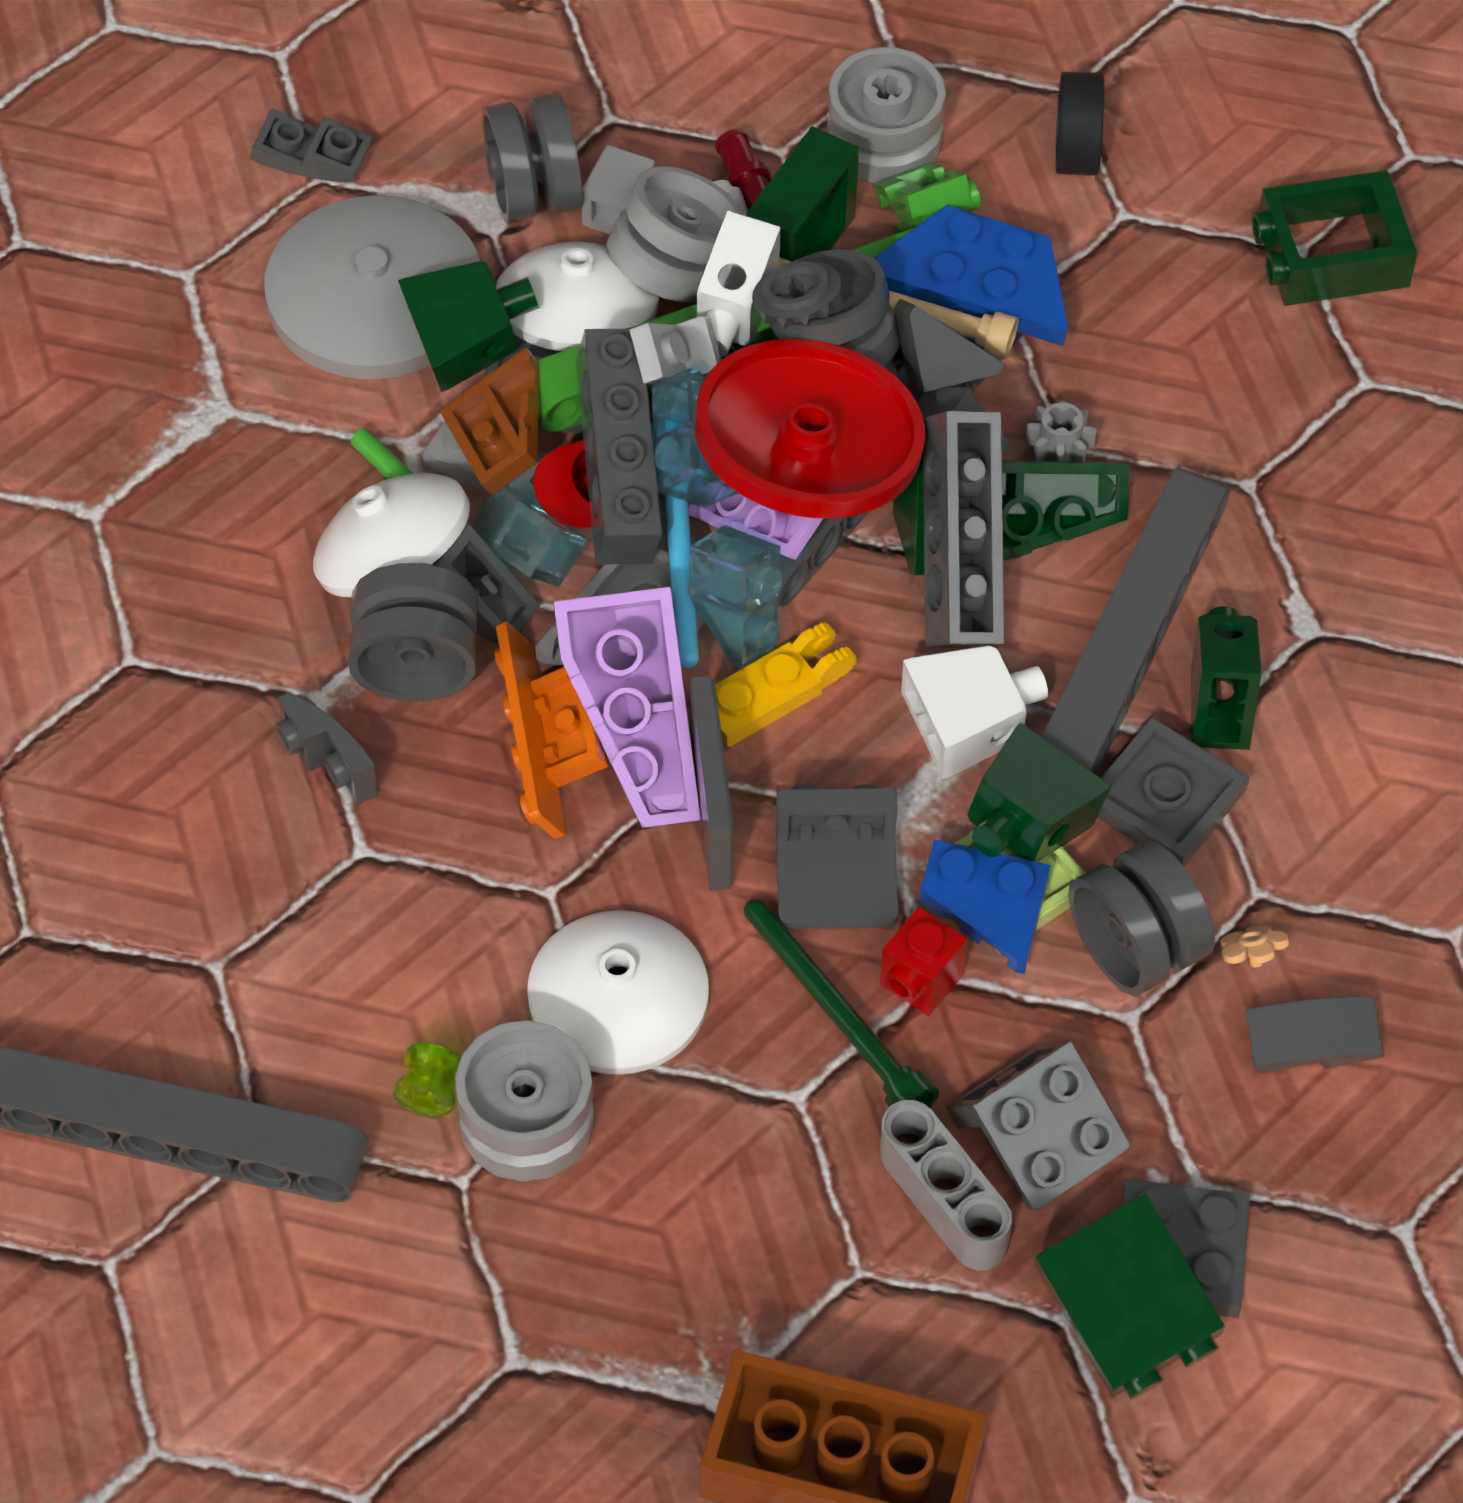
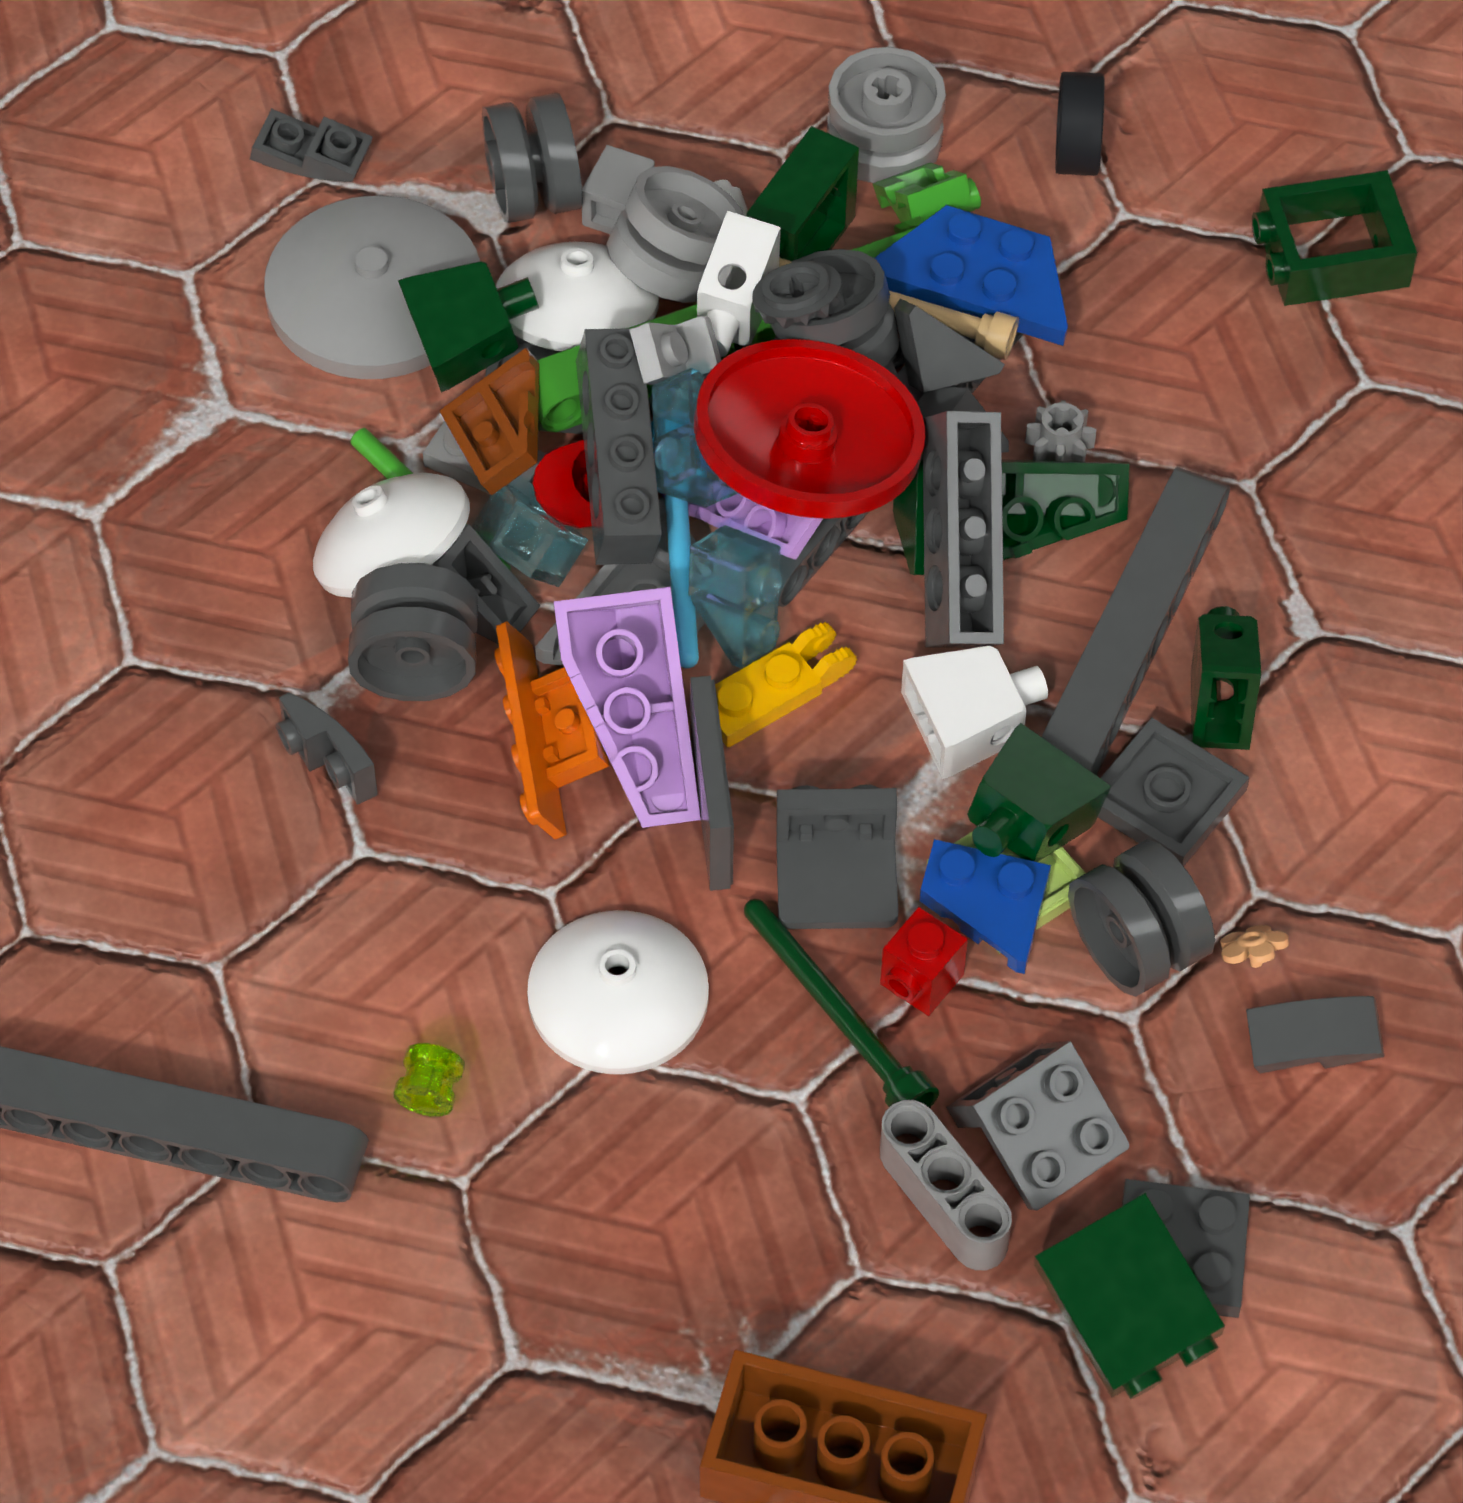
(524, 1100): light grey wheel -> none
(743, 165): dark red pin -> none

